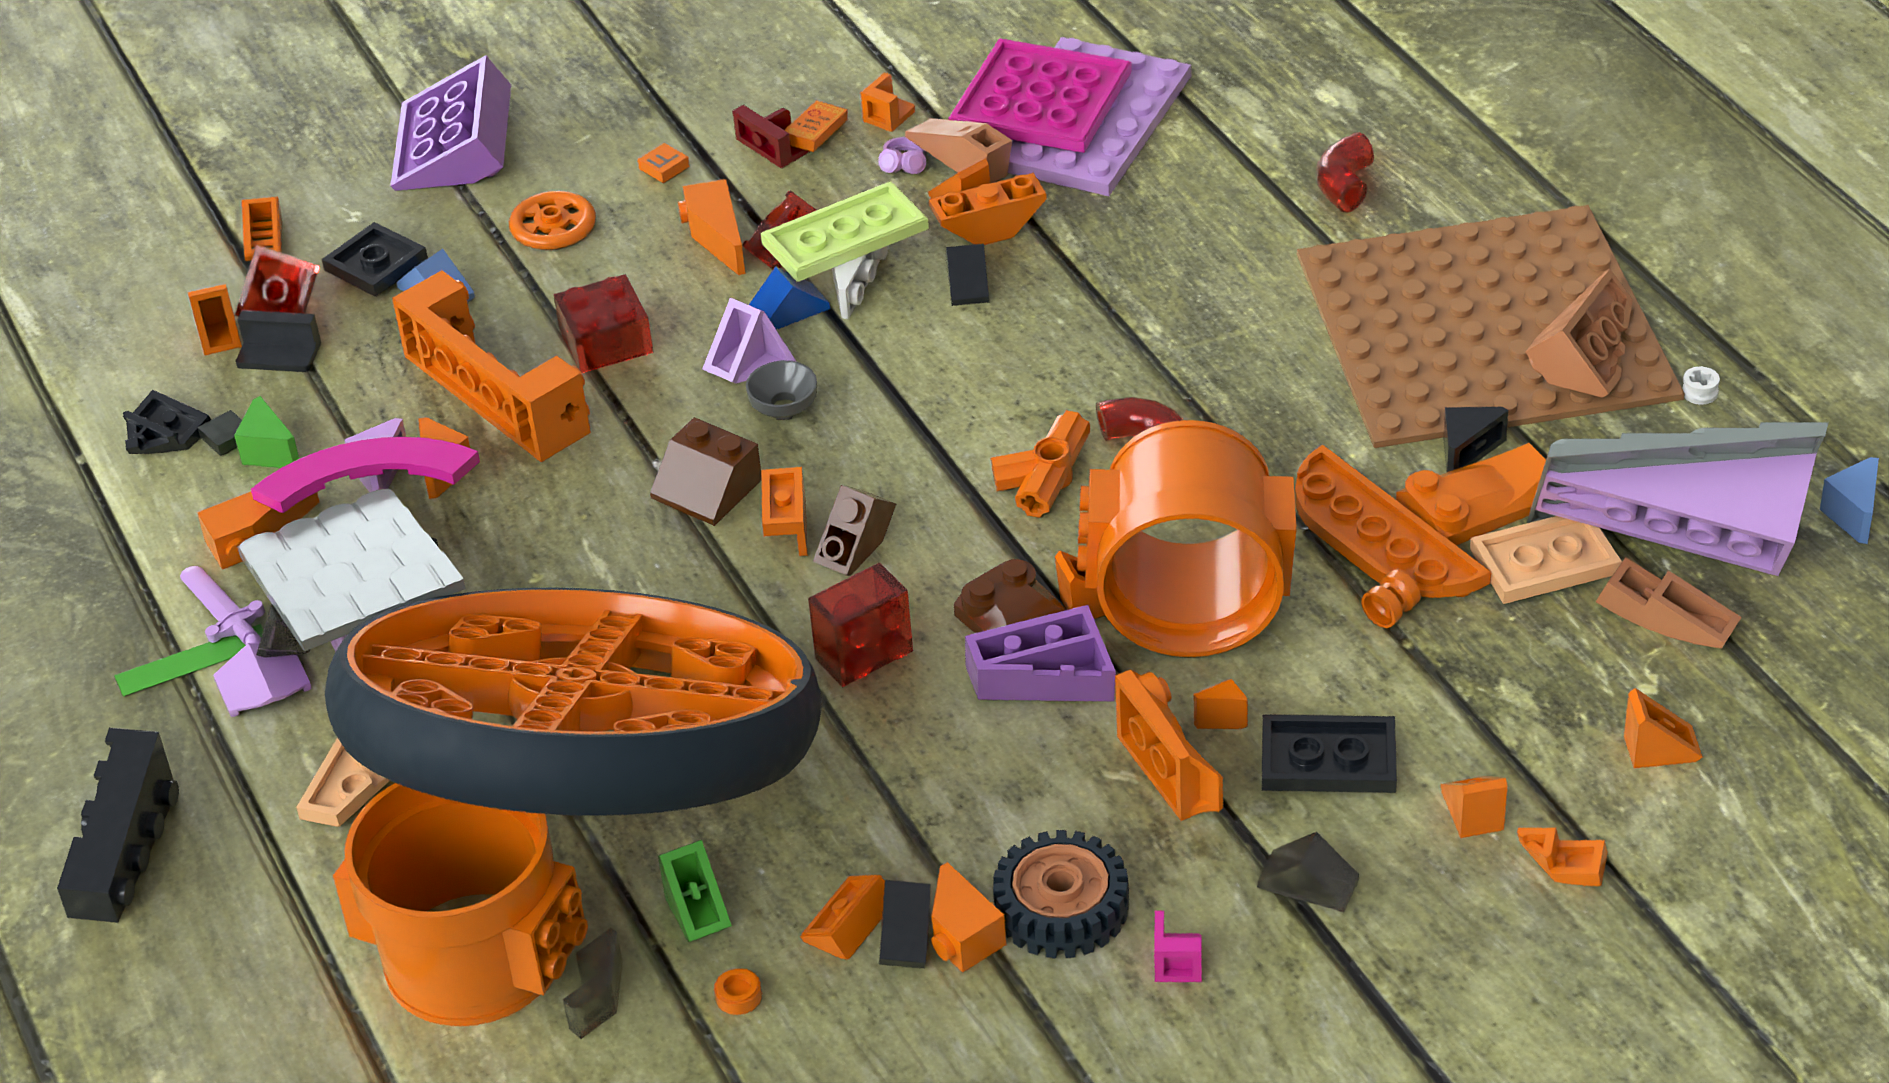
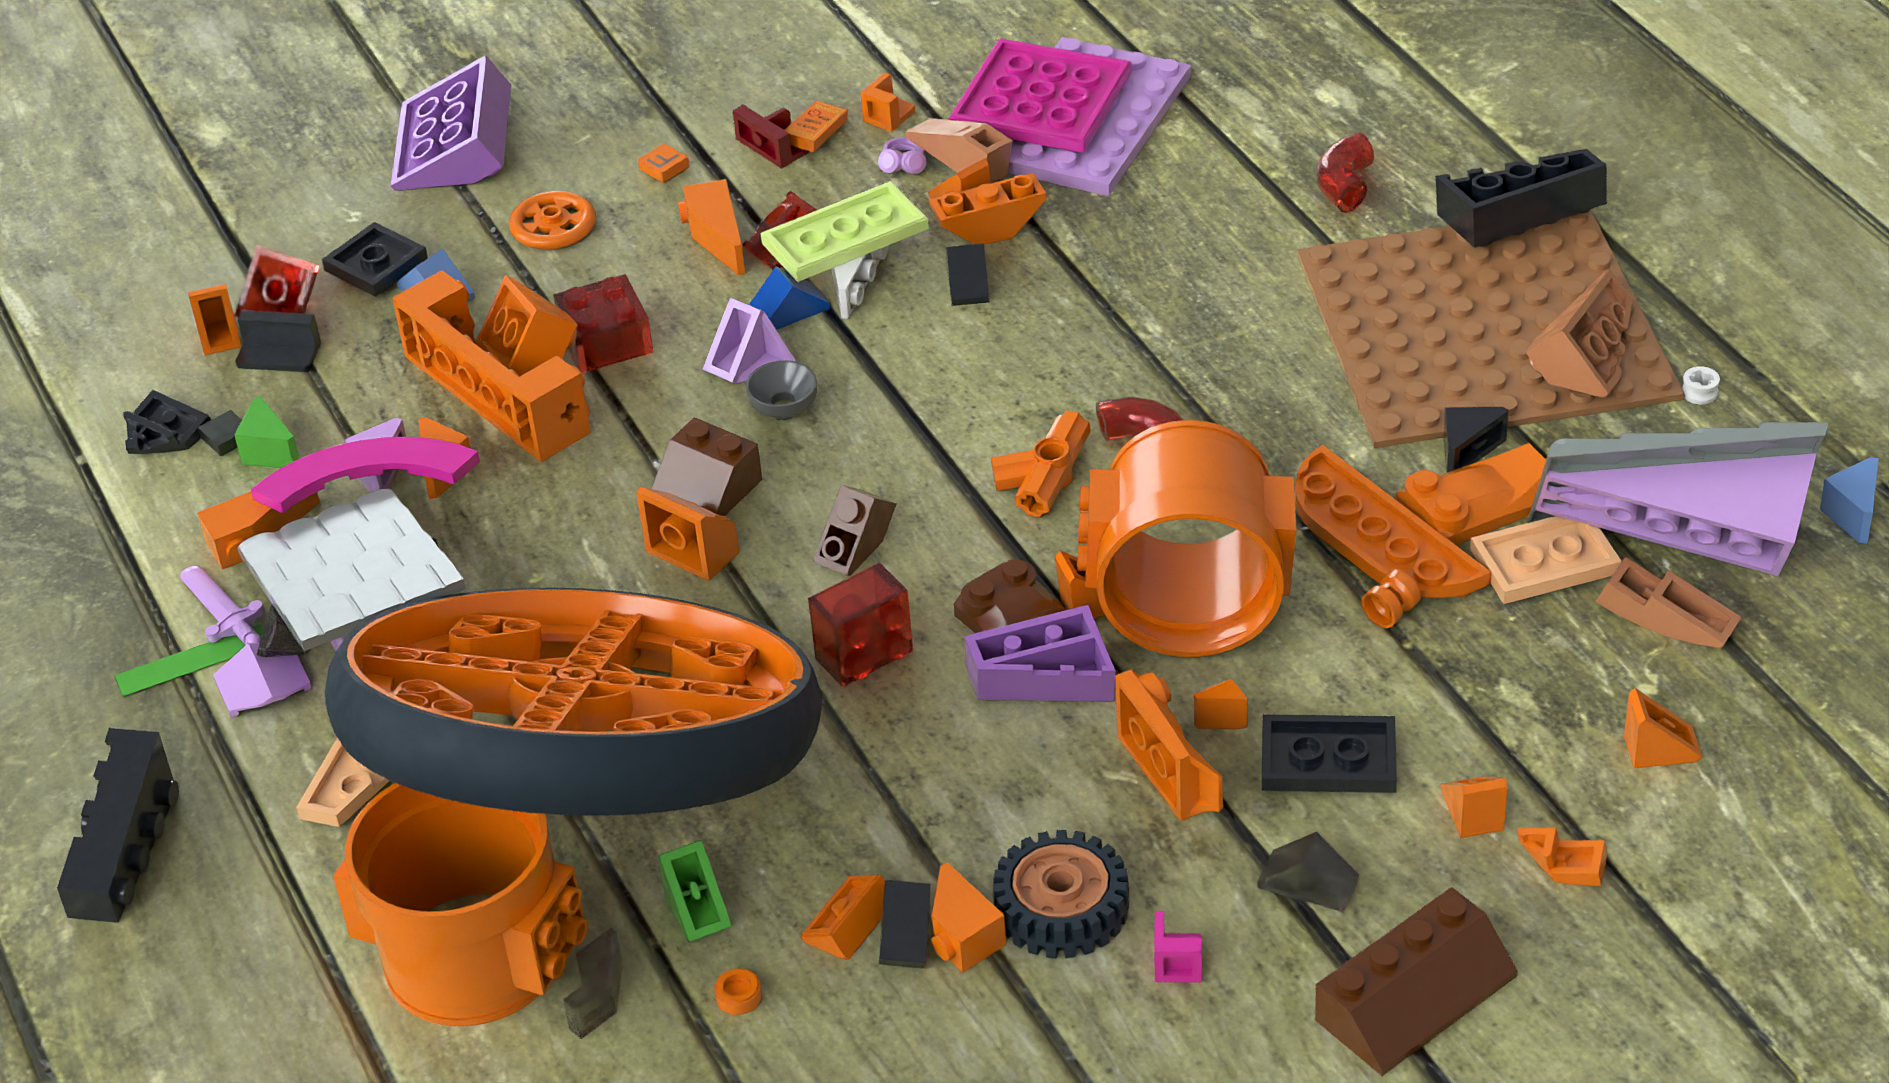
(261, 210): orange slope -> none
(525, 328): none -> orange slope
(686, 533): none -> orange slope
(784, 504): orange panel -> none
(1414, 981): none -> reddish brown slope
(1521, 196): none -> black wedge

